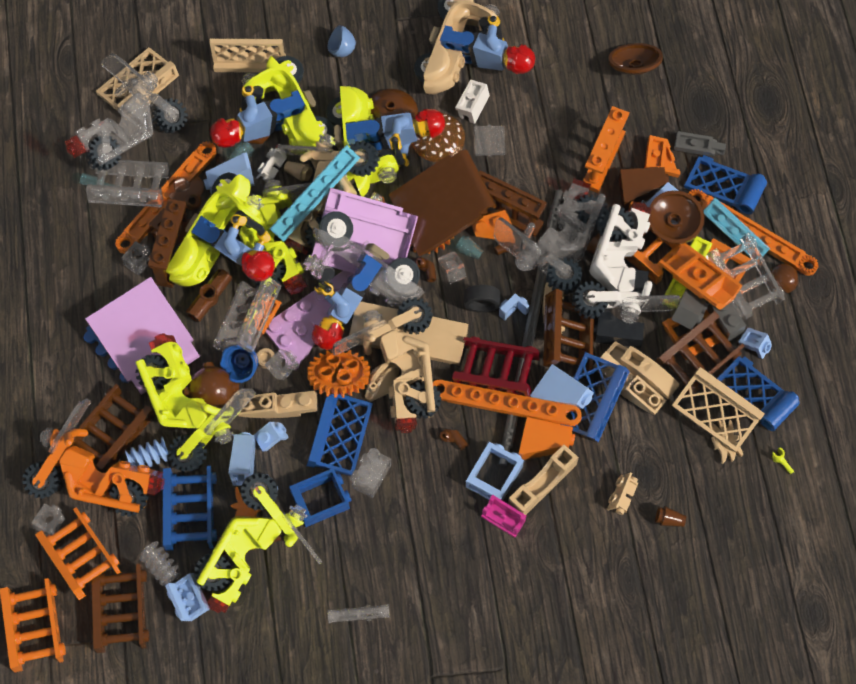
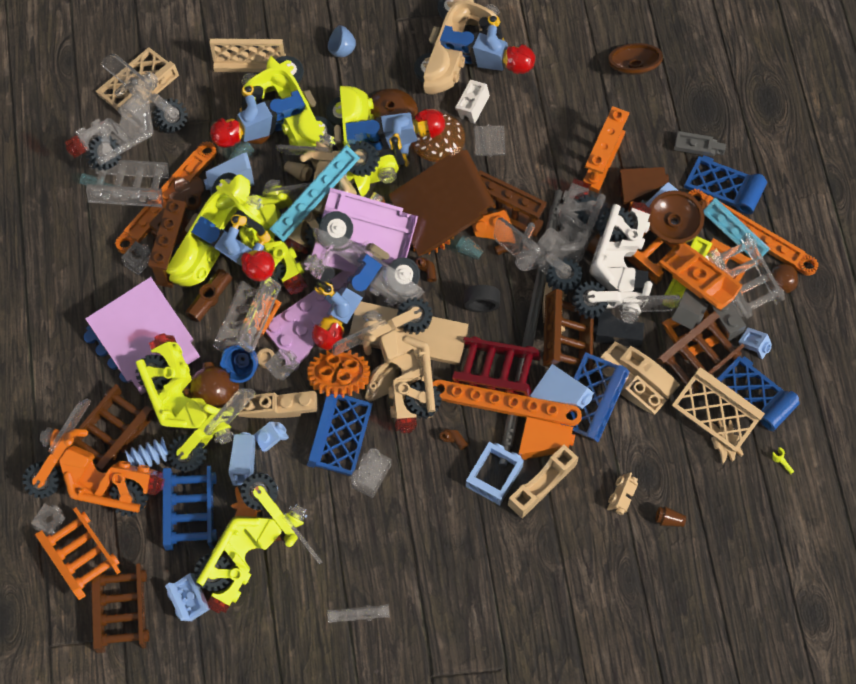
(12, 618): orange fence -> none
(158, 564): clear piece -> none
(266, 169): white hinge -> none
(316, 481): blue window -> none
(452, 267): clear bracket -> none
(503, 516): dark pink hinge -> none
(507, 307): light blue bracket -> none
(659, 155): orange wing -> none

